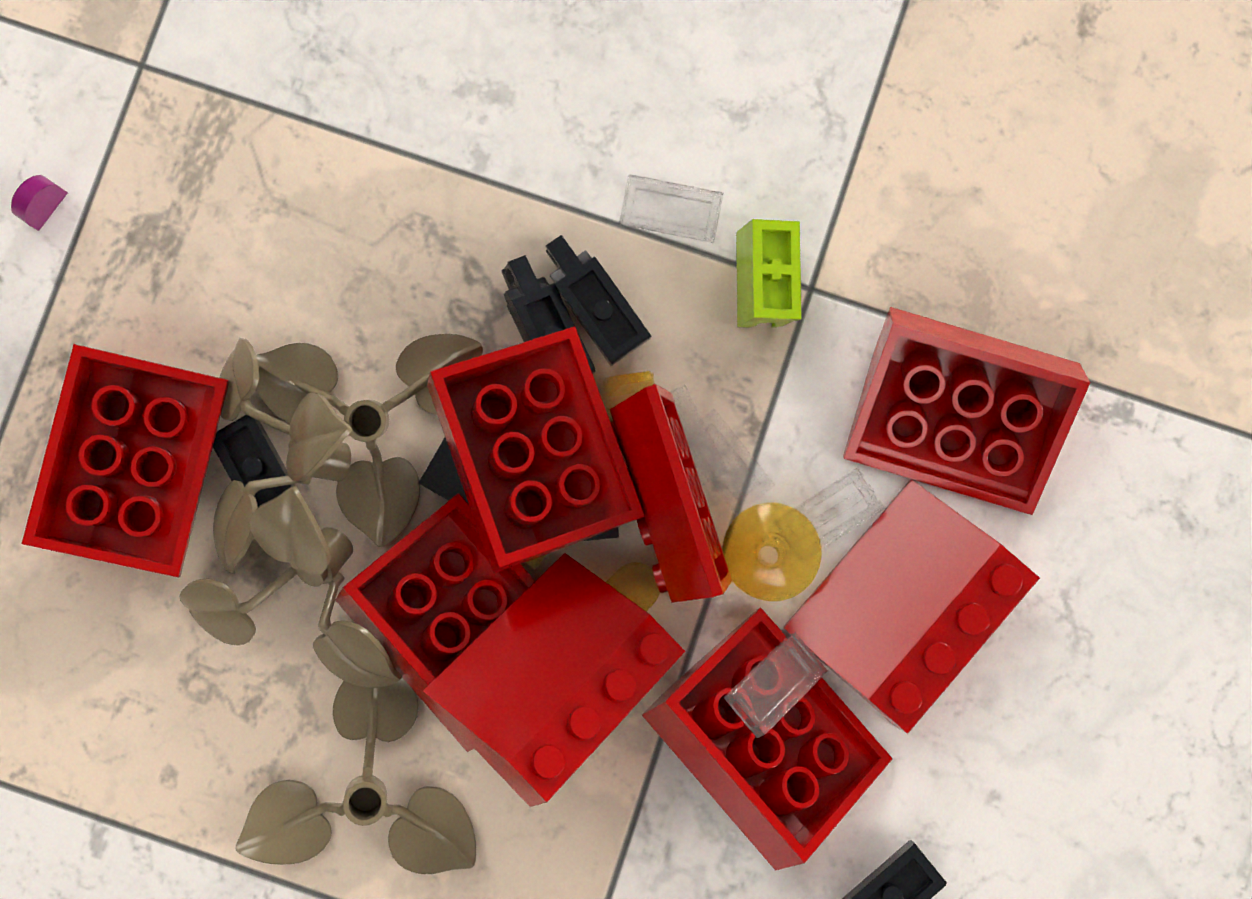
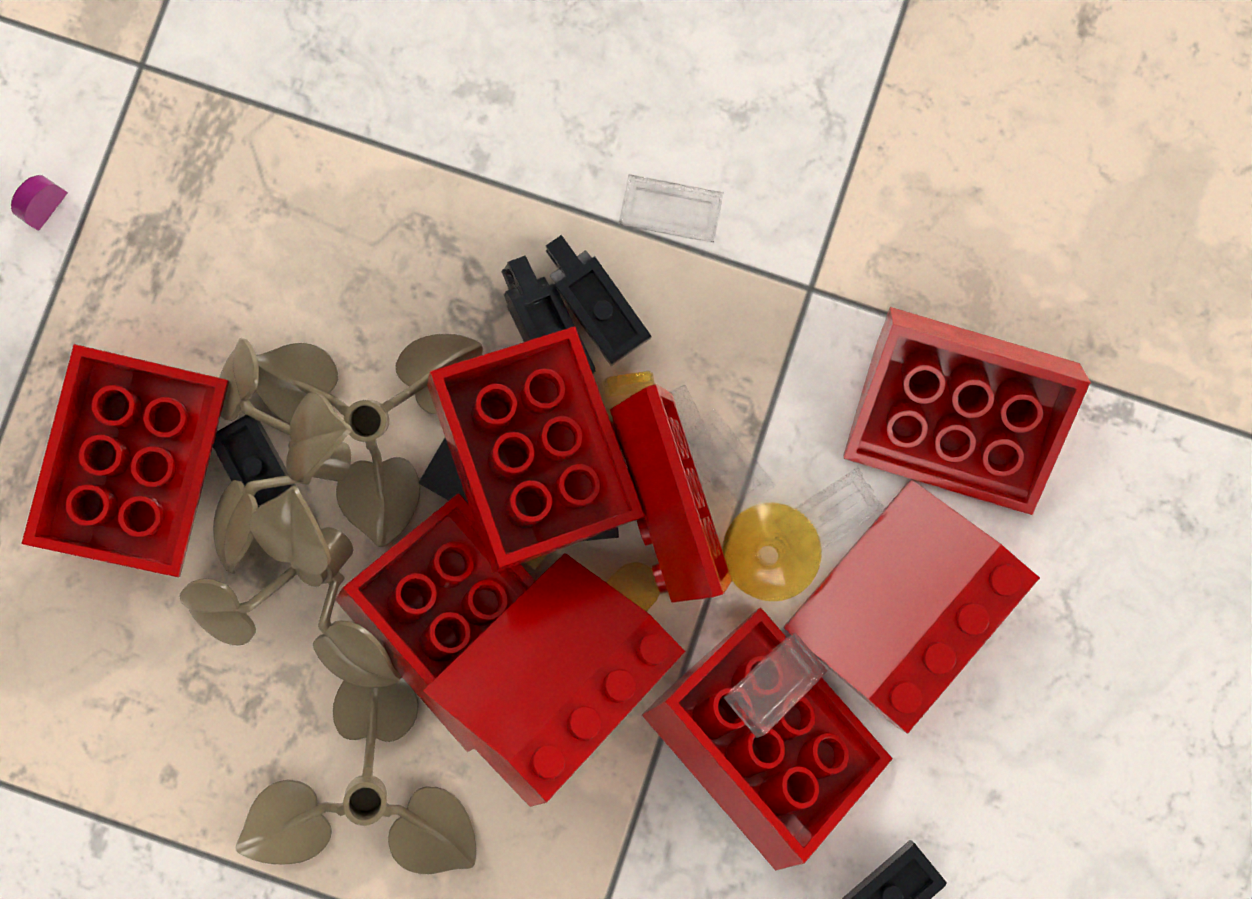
(768, 273): lime hinge -> none

